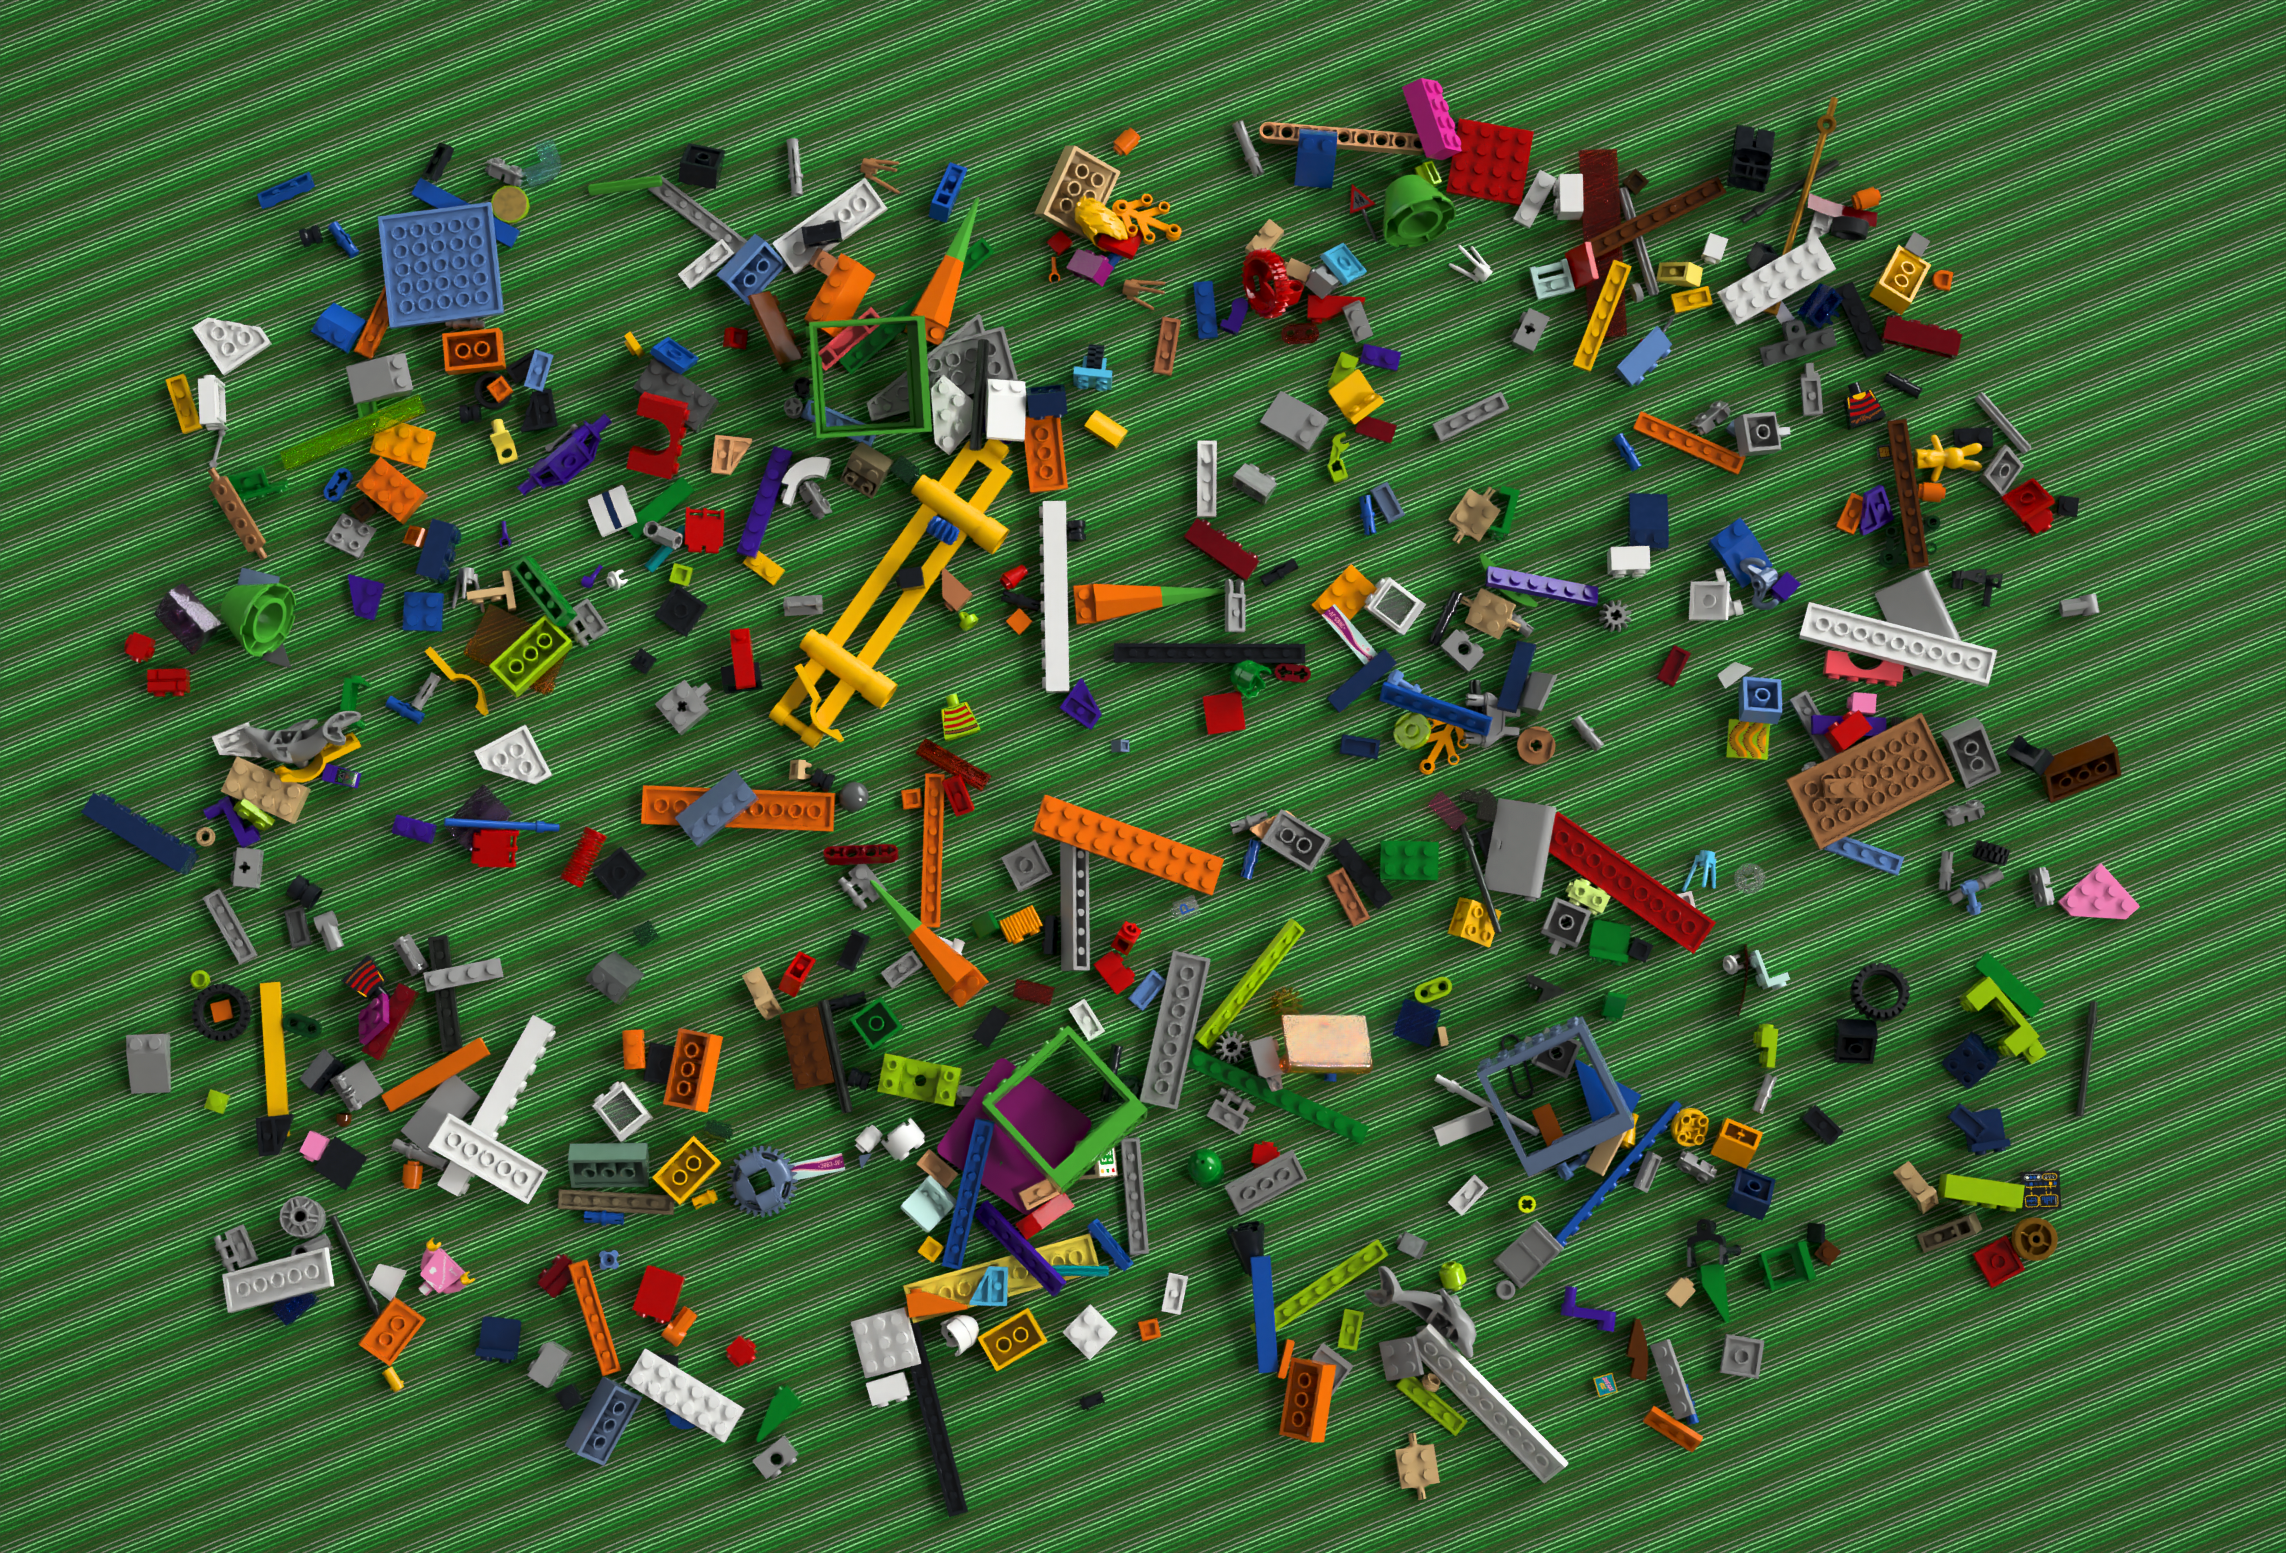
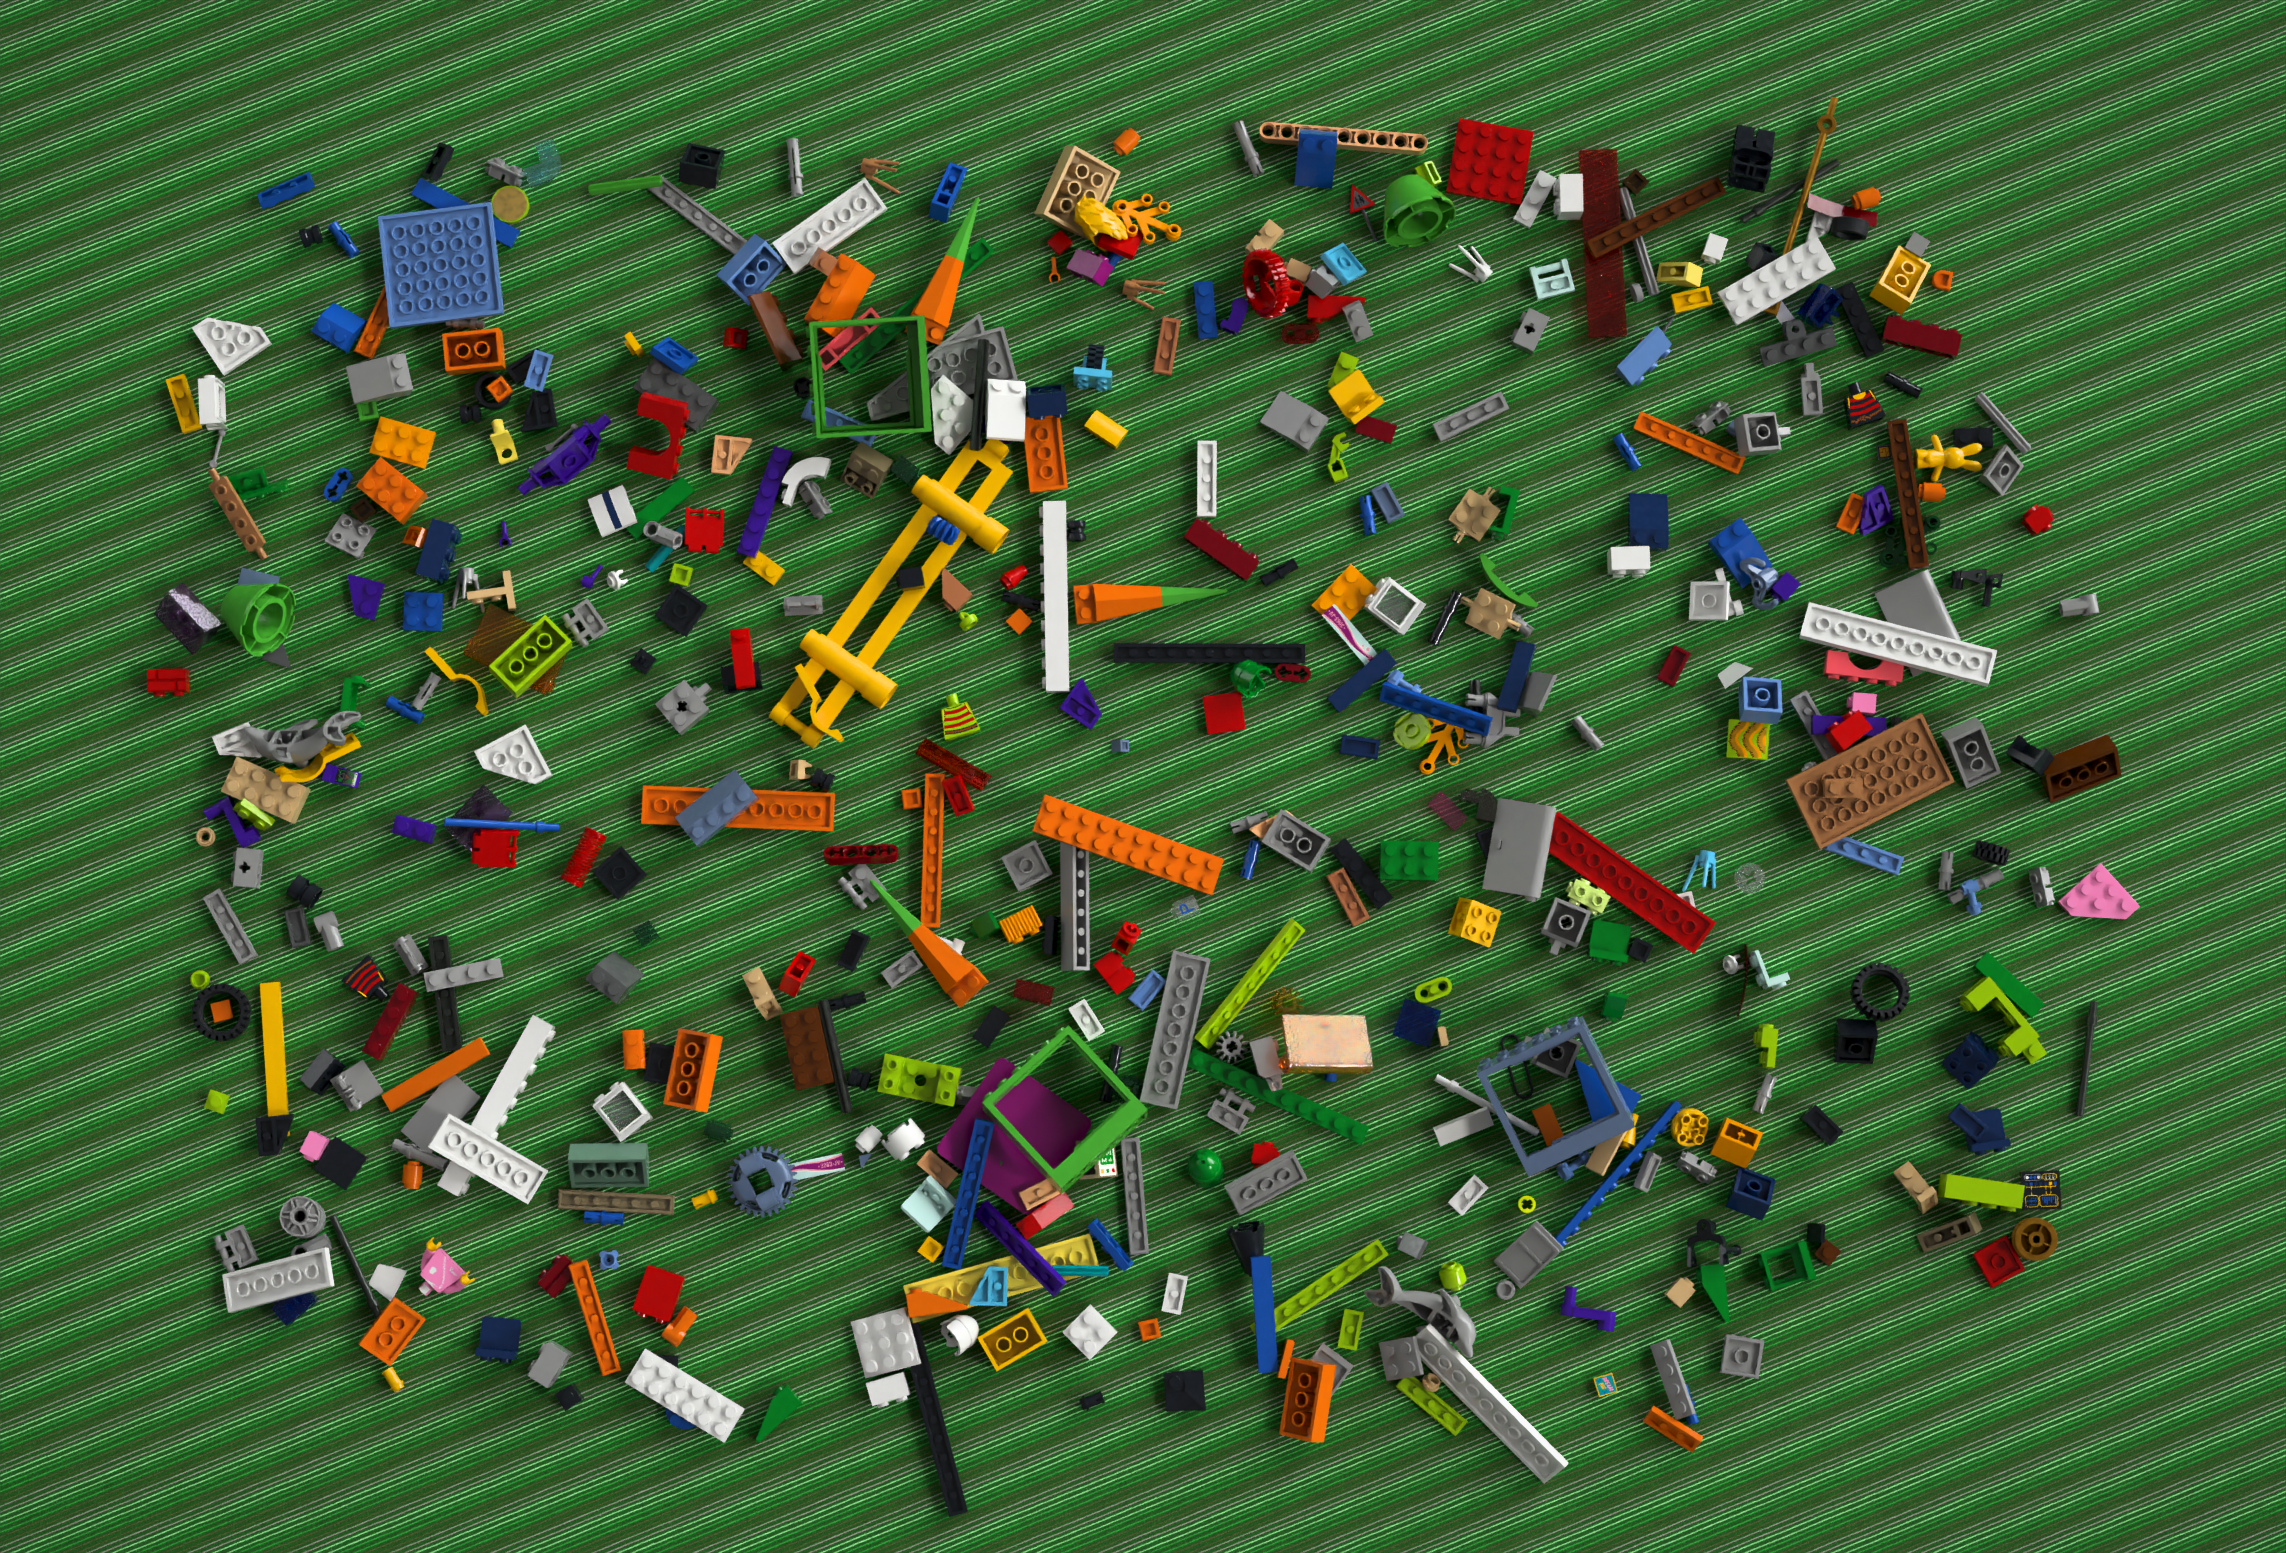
(139, 647): red brick -> none
(141, 834): dark blue brick -> none
(149, 1063): light grey slope -> none
(302, 1026): dark green plate -> none
(343, 1119): reddish brown hinge -> none
(353, 432): clear neon green plate -> none
(373, 1018): magenta plate -> none
(544, 591): green brick -> none
(603, 1421): sand blue slope -> none
(686, 1171): yellow brick -> none
(706, 264): white plate -> none
(742, 1351): red brick -> none
(781, 1447): light grey brick -> none
(790, 408): light grey wheel -> none
(822, 234): black hinge -> none
(853, 796): dark grey hair -> none
(877, 1023): green brick -> none
(1184, 1390): none -> black plate
(1234, 606): light grey hinge -> none
(1253, 483): light grey slope -> none
(1380, 357): dark purple plate -> none
(1417, 1466): tan plate -> none
(1432, 119): dark pink brick -> none
(1467, 661): light grey brick -> none
(1468, 844): pearl dark grey bar -> none
(1531, 735): medium nougat plate -> none
(1541, 586): plate -> none
(1548, 989): pearl dark grey slope -> none
(1582, 265): red tile -> none
(1601, 316): yellow plate -> none
(1621, 612): light grey gear -> none
(1637, 1351): reddish brown slope -> none
(1955, 814): light grey hinge -> none
(2027, 500): red tile -> none
(2067, 506): black plate -> none

